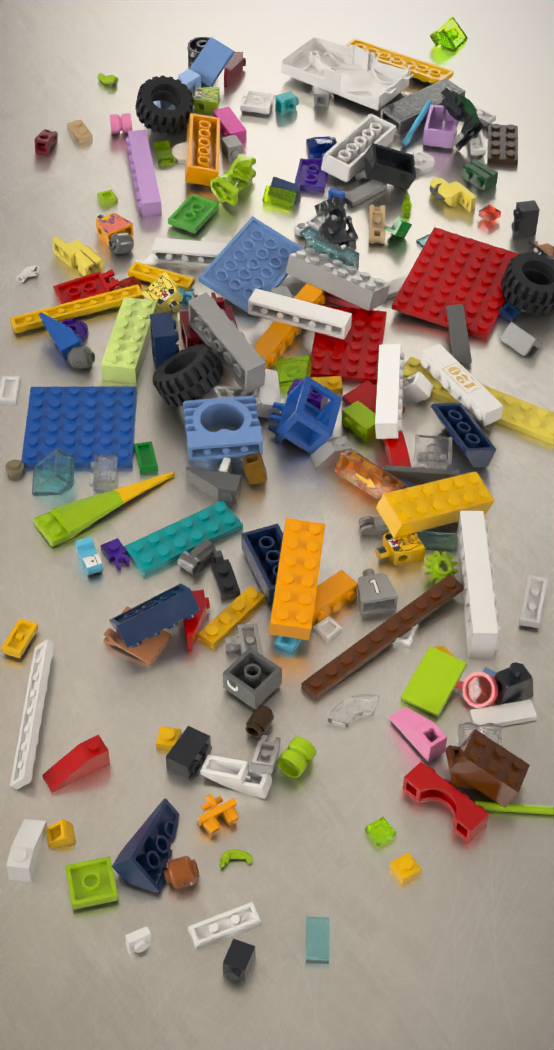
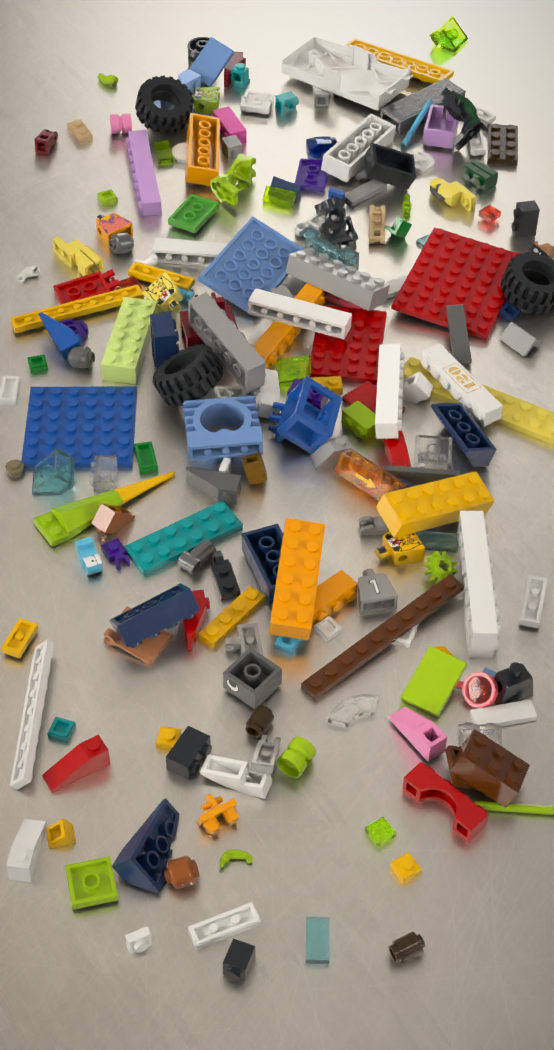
(37, 363): none -> green tile
(61, 729): none -> teal tile
(111, 518): none -> dark orange slope
(238, 73): none -> teal brick
(407, 947): none -> dark brown brick

